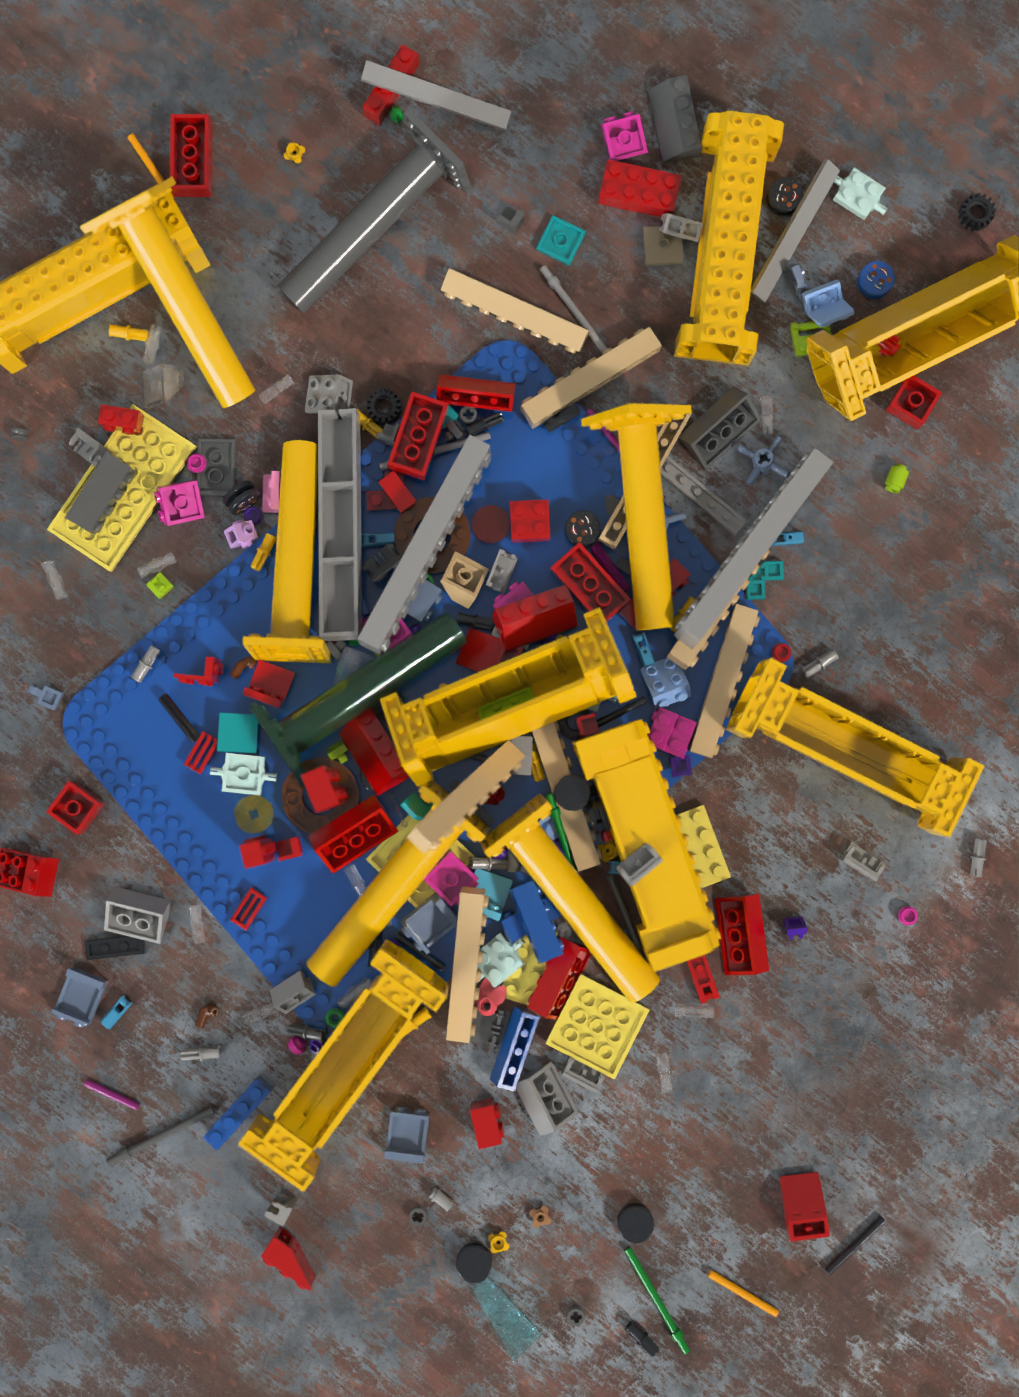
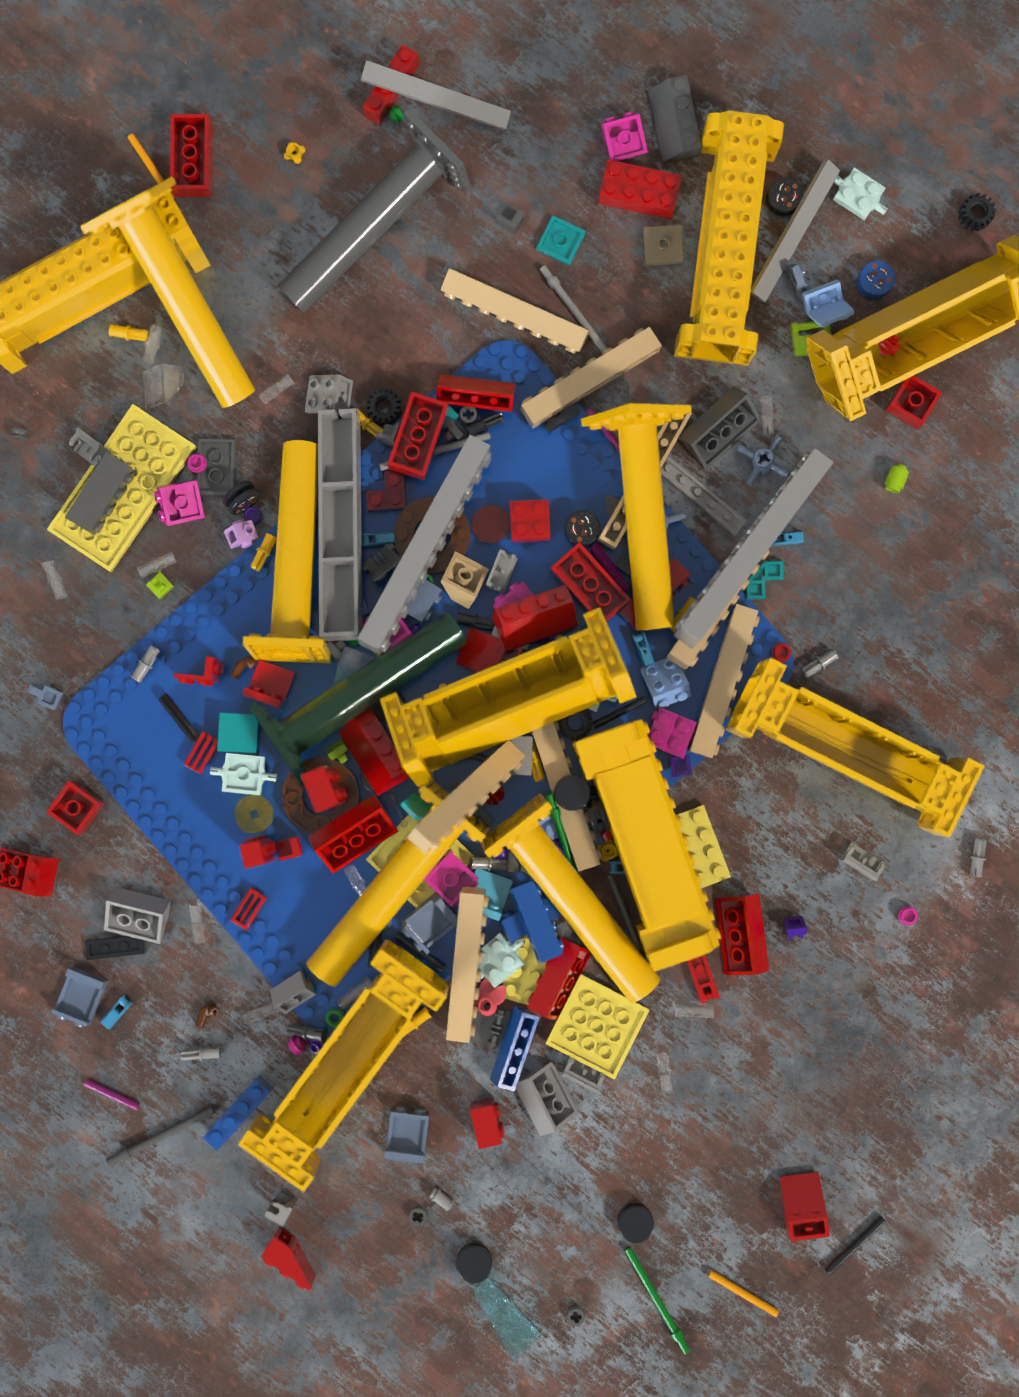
(120, 419): red brick -> none
(271, 492): bright pink bracket -> none
(397, 492): red tile -> none
(498, 1237): yellow plate -> none
(505, 703): lime tile -> none
(540, 1221): medium nougat plate -> none
(587, 725): red panel -> none
(639, 864): light grey hinge -> none
(642, 1338): black axle -> none
(681, 227): light grey hinge -> none

